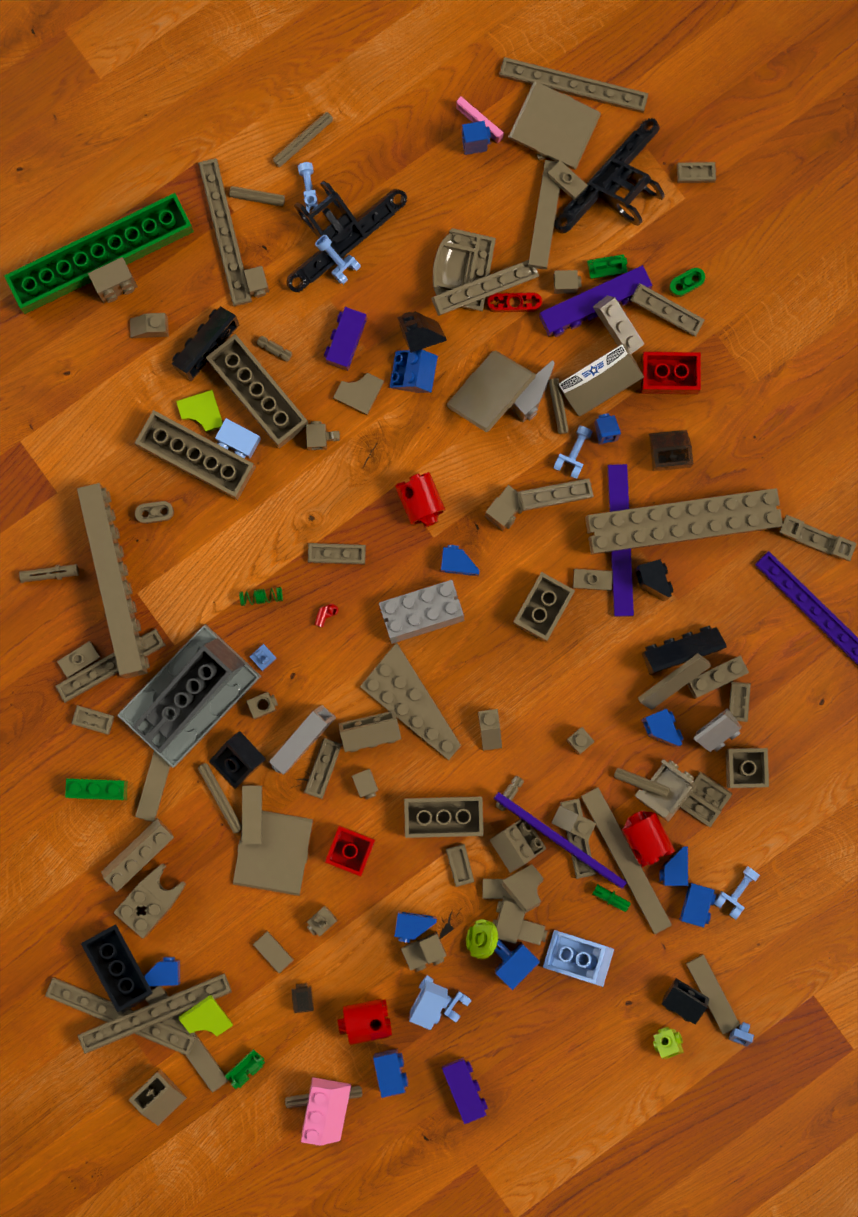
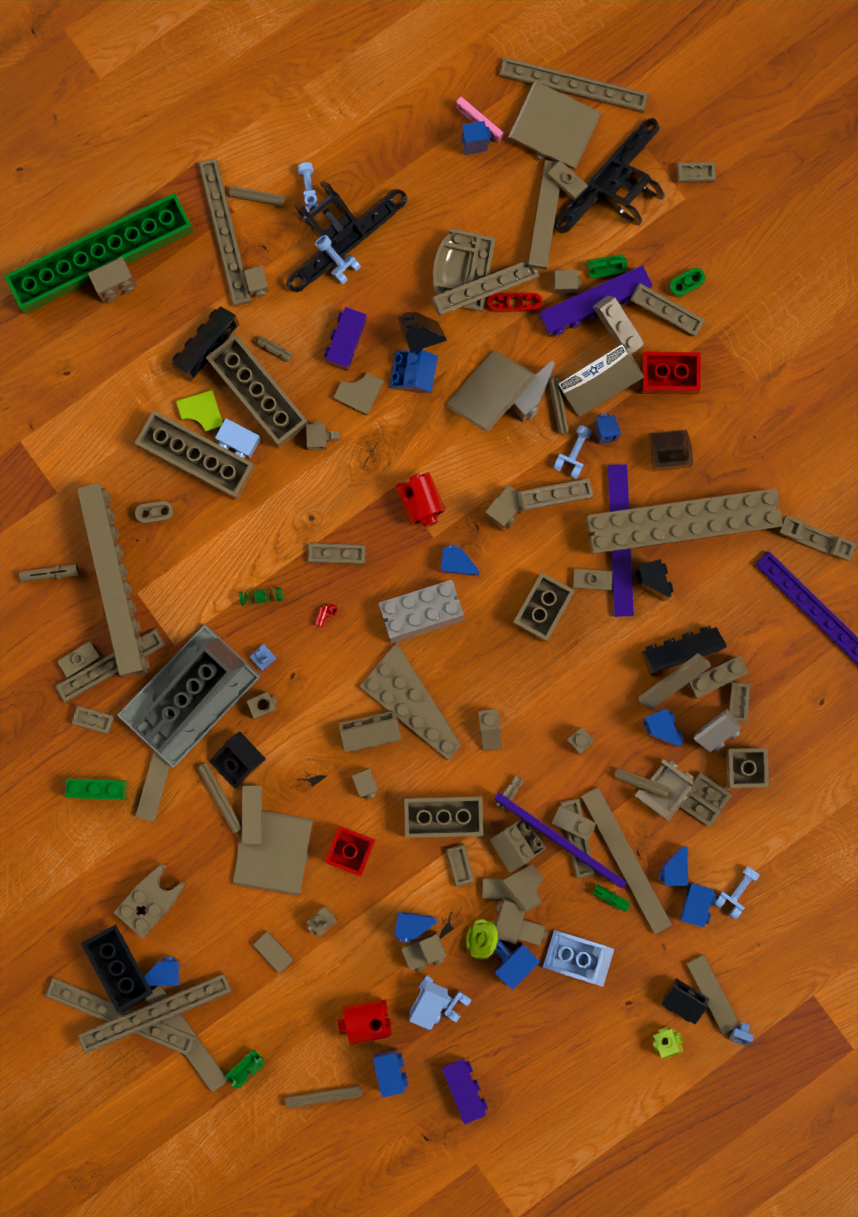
(137, 854): dark tan brick -> none
(149, 326): dark tan slope -> none
(157, 1098): dark tan slope -> none
(206, 1016): lime tile -> none
(302, 739): light grey slope -> none
(302, 998): clear smoke brick -> none
(303, 139): dark tan axle -> none
(323, 768): dark tan tile -> none
(325, 1112): bright pink slope -> none
(647, 837): red cylinder -> none

